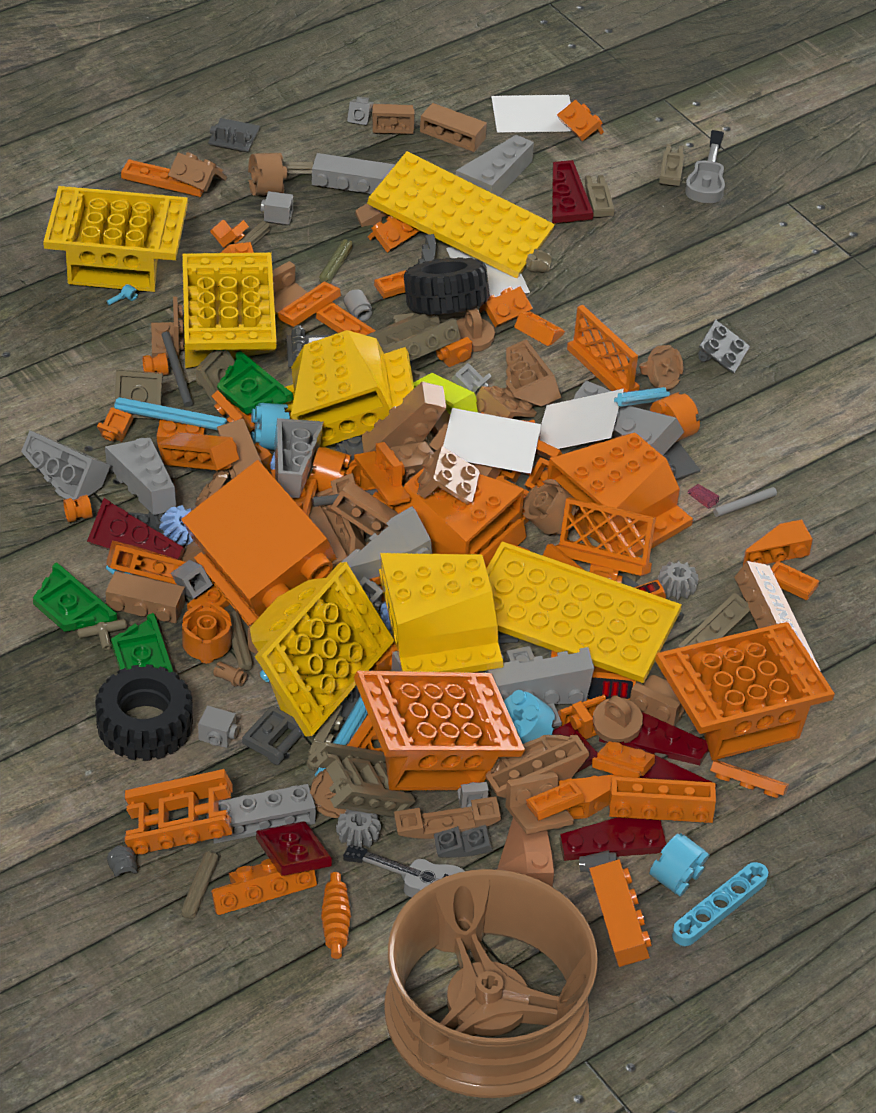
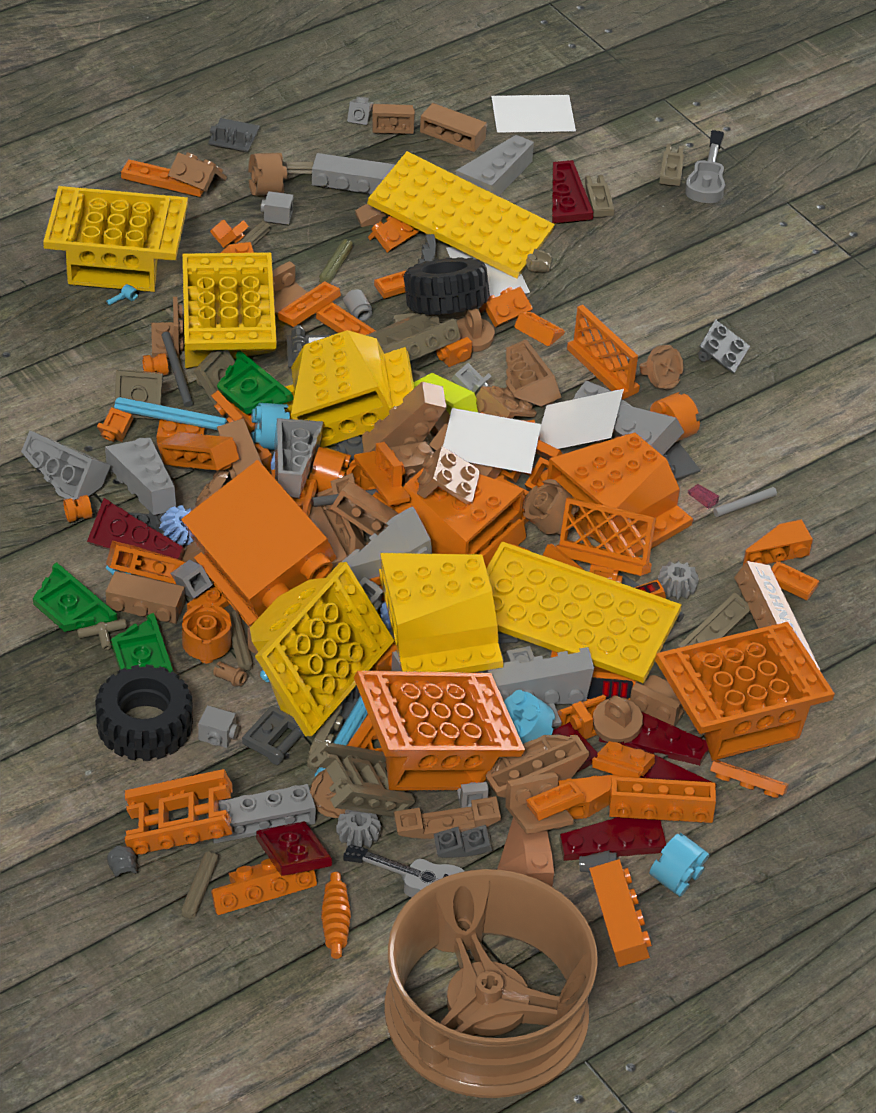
(579, 120): orange bracket -> none
(641, 396): medium azure axle -> none
(716, 913): medium azure beam -> none

